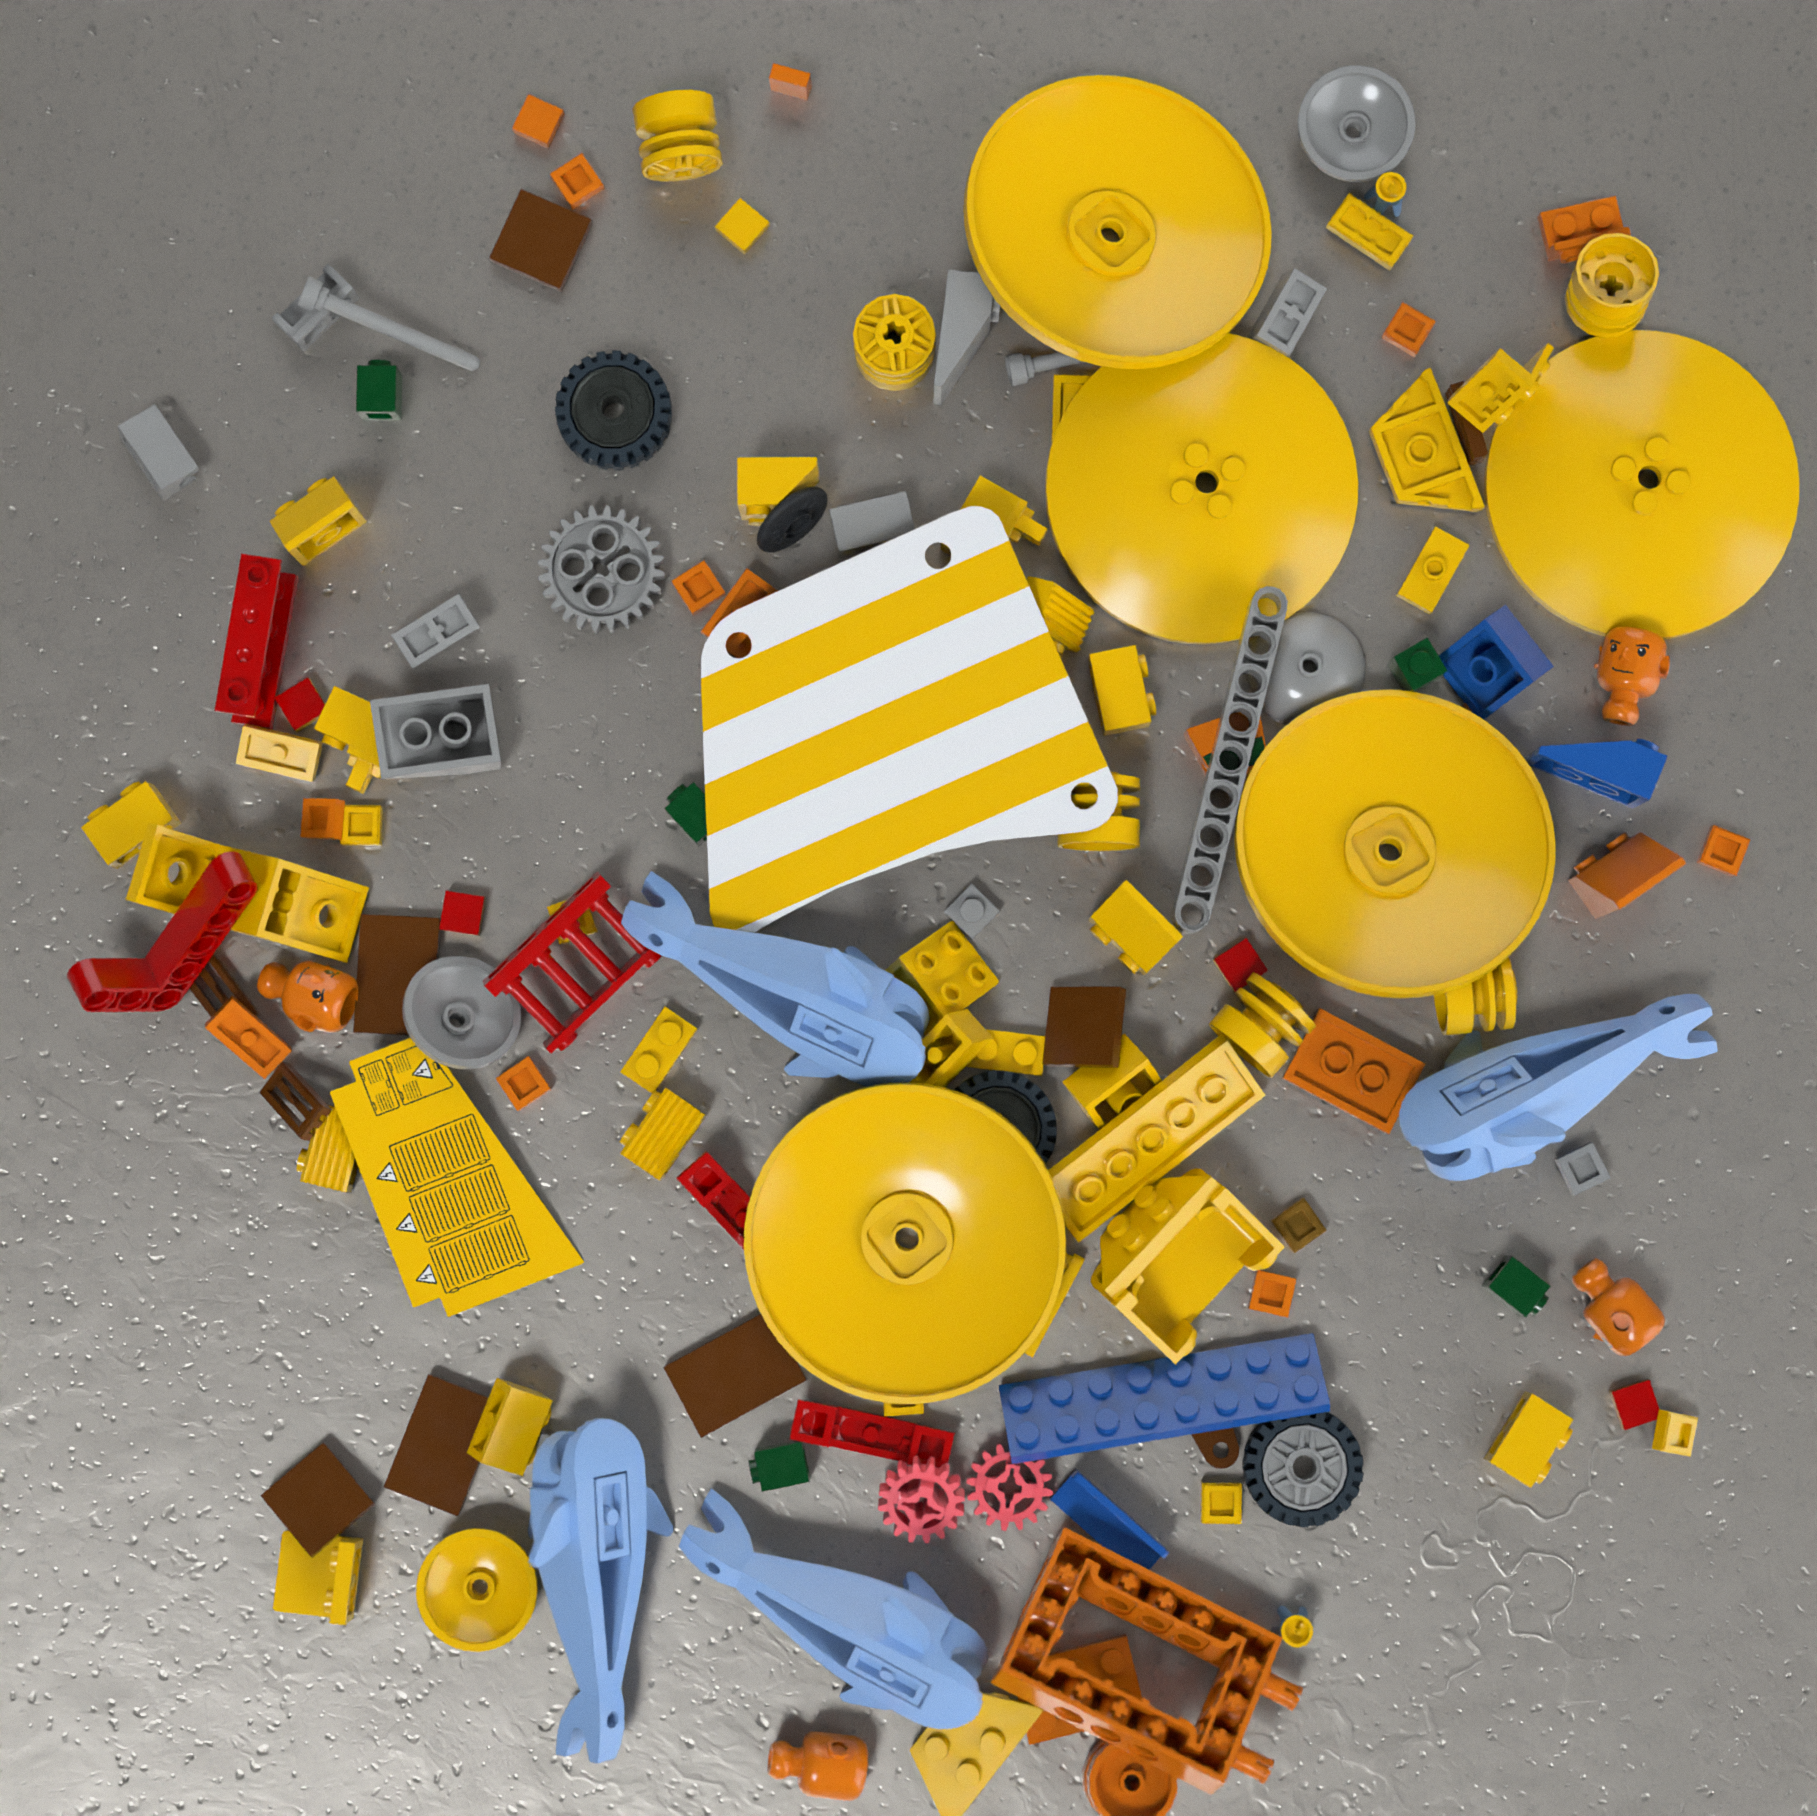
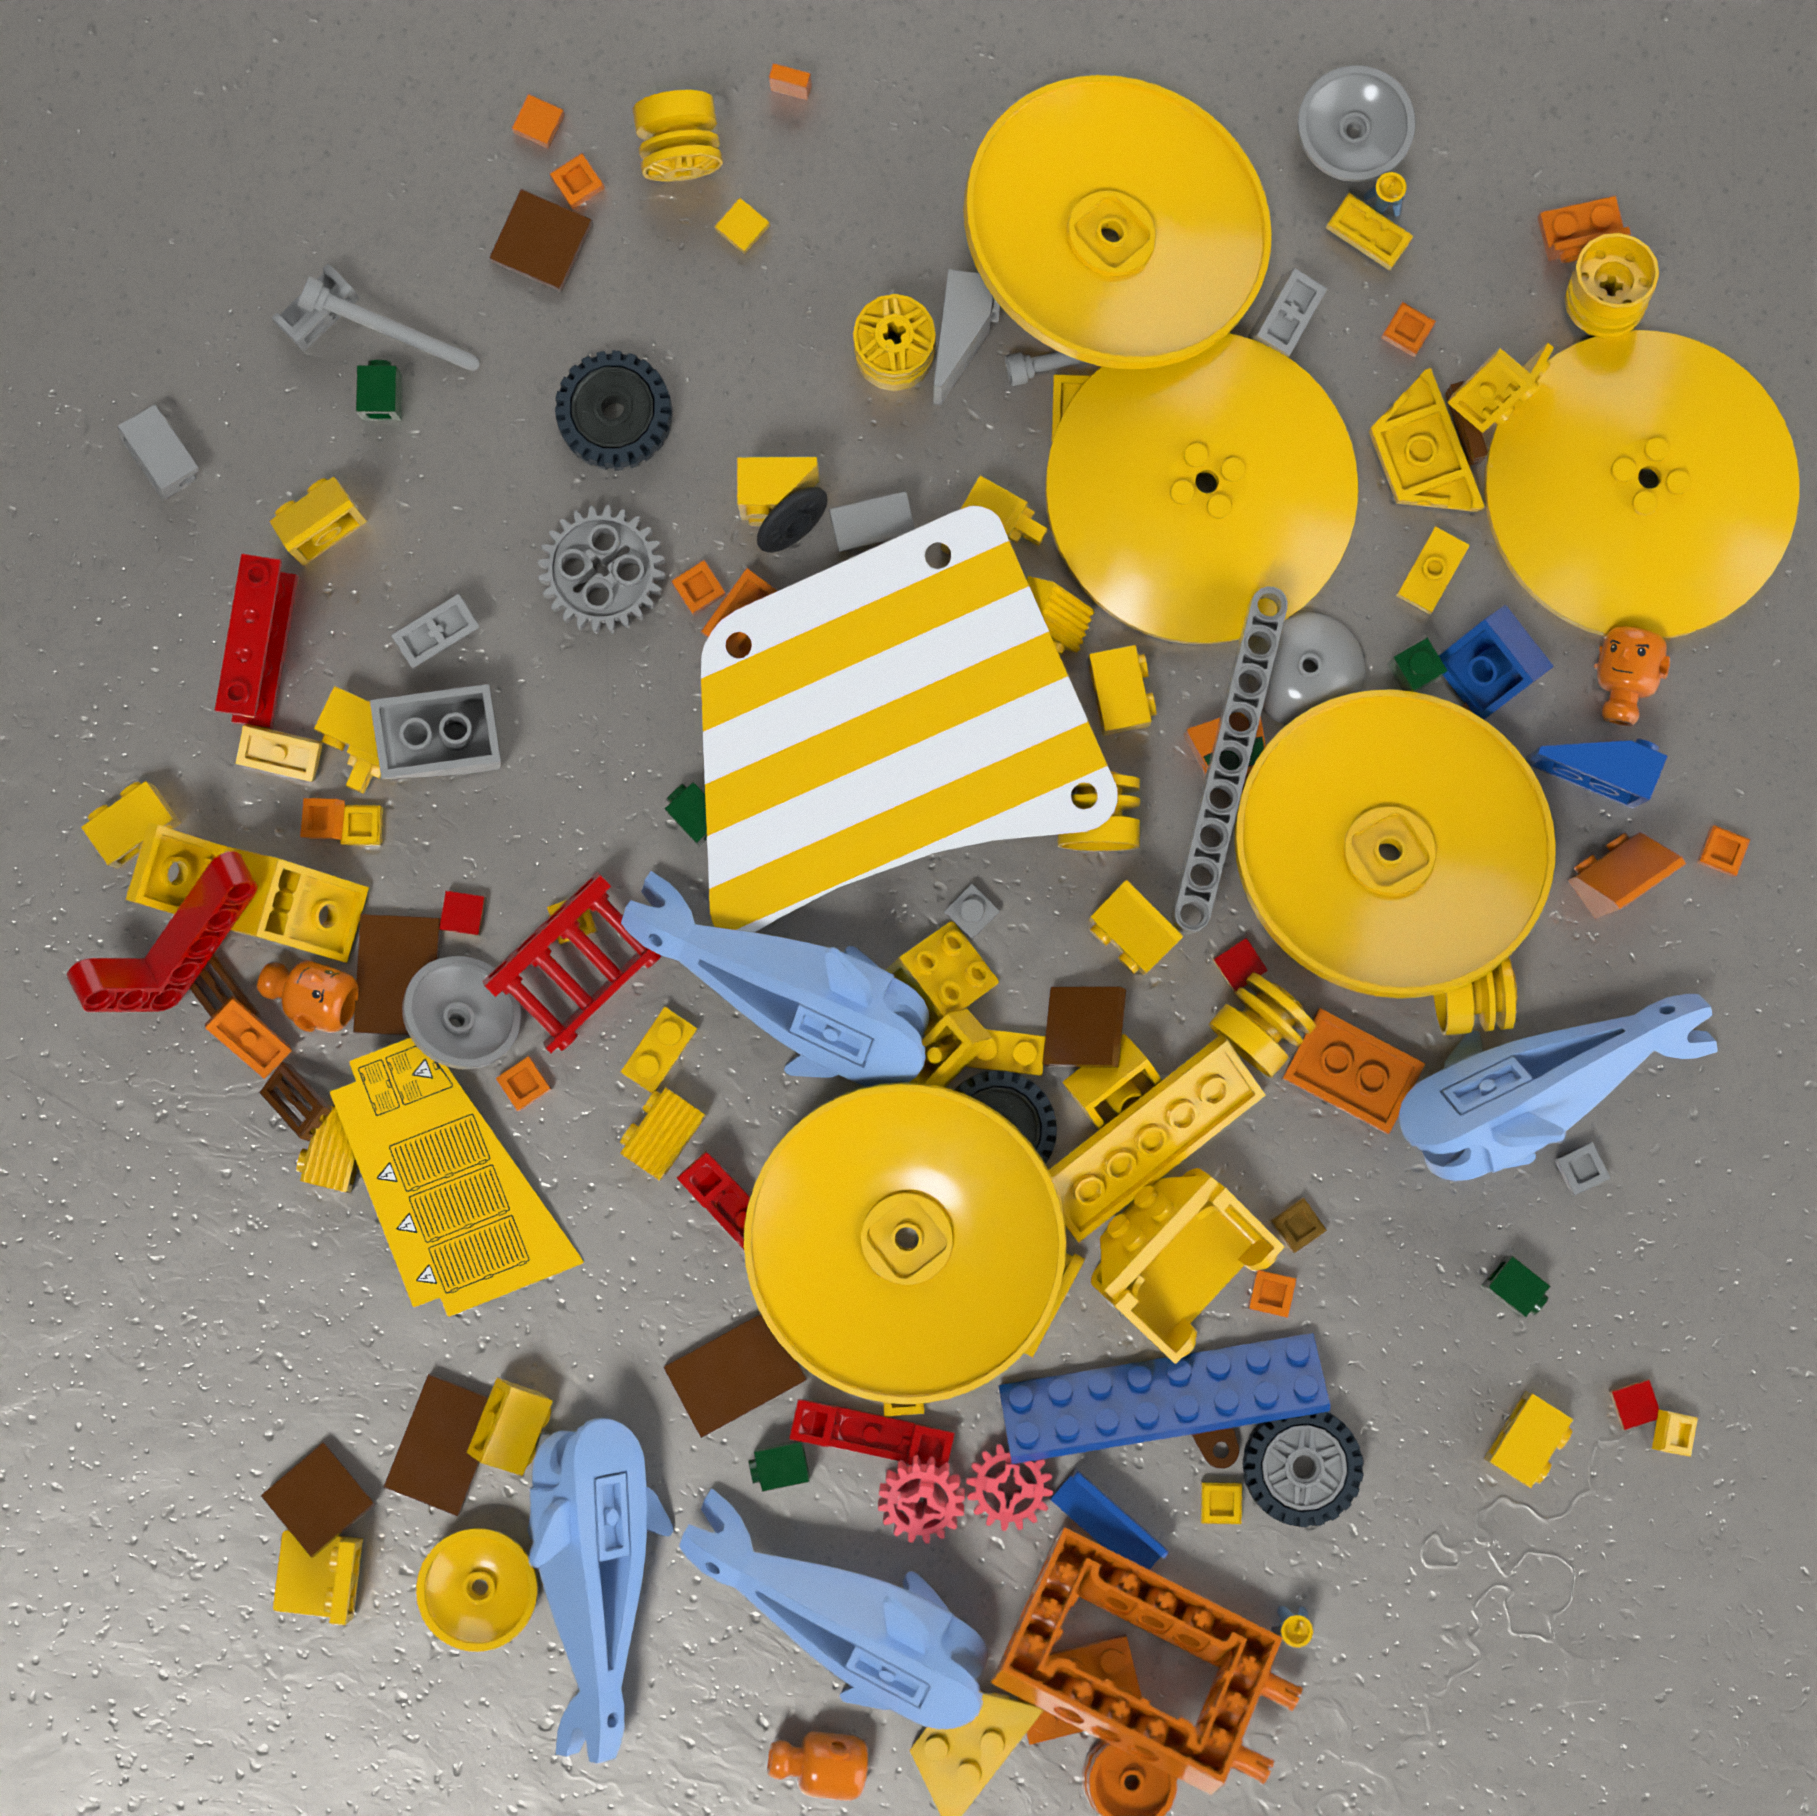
(301, 704): red tile -> none
(1618, 1309): orange piece -> none

